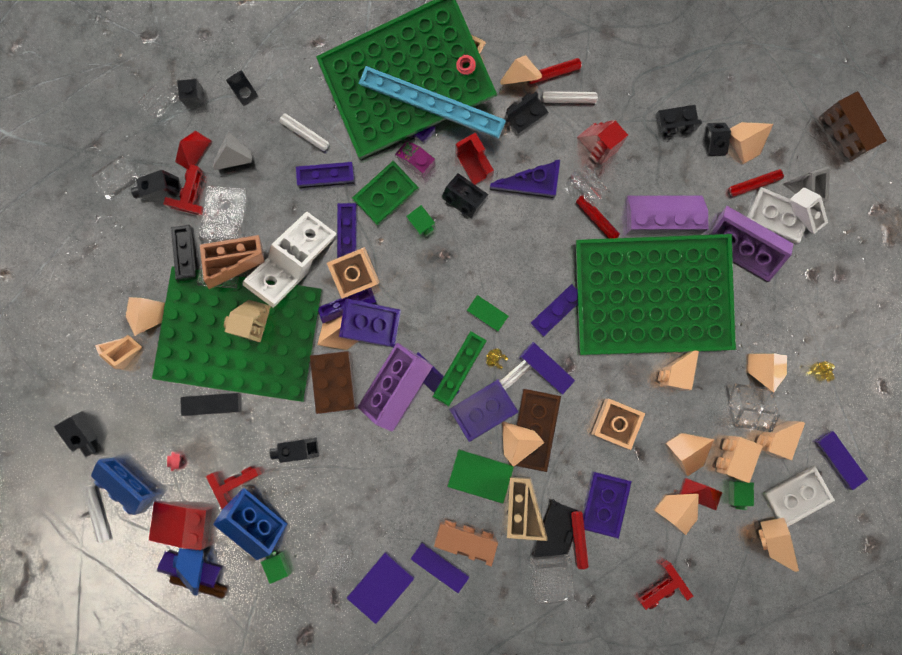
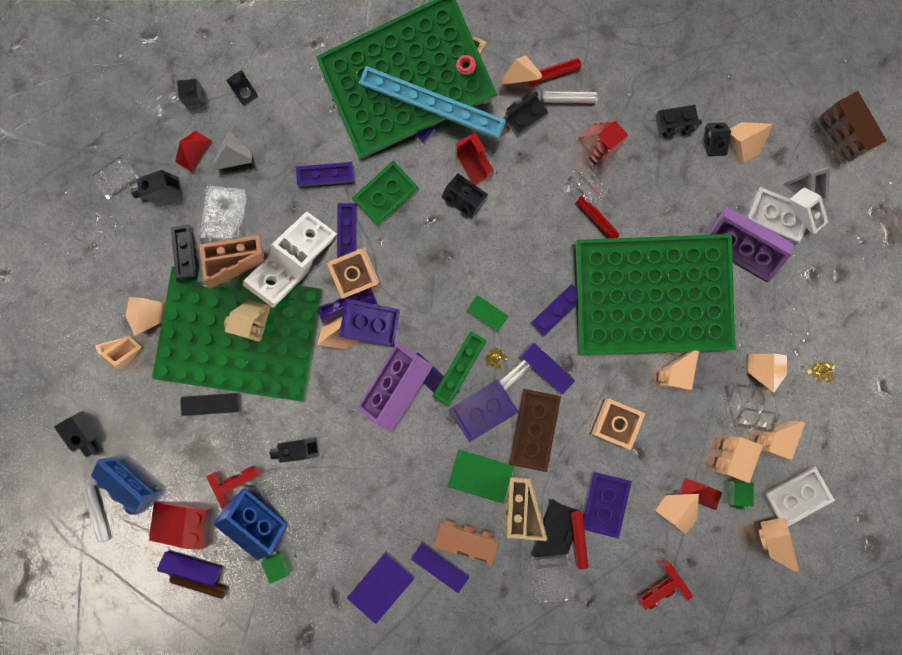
(173, 461): coral plate -> none
(187, 193): red bracket -> none
(189, 568): blue slope -> none
(304, 132): white axle -> none
(333, 382): reddish brown brick -> none
(416, 158): magenta slope -> none
(421, 221): green brick -> none
(519, 442): light nougat slope -> none
(536, 181): dark purple wing -> none
(666, 214): medium lavender slope -> none
(690, 451): light nougat slope -> none
(756, 182): red axle -> none
(842, 460): dark purple tile -> none

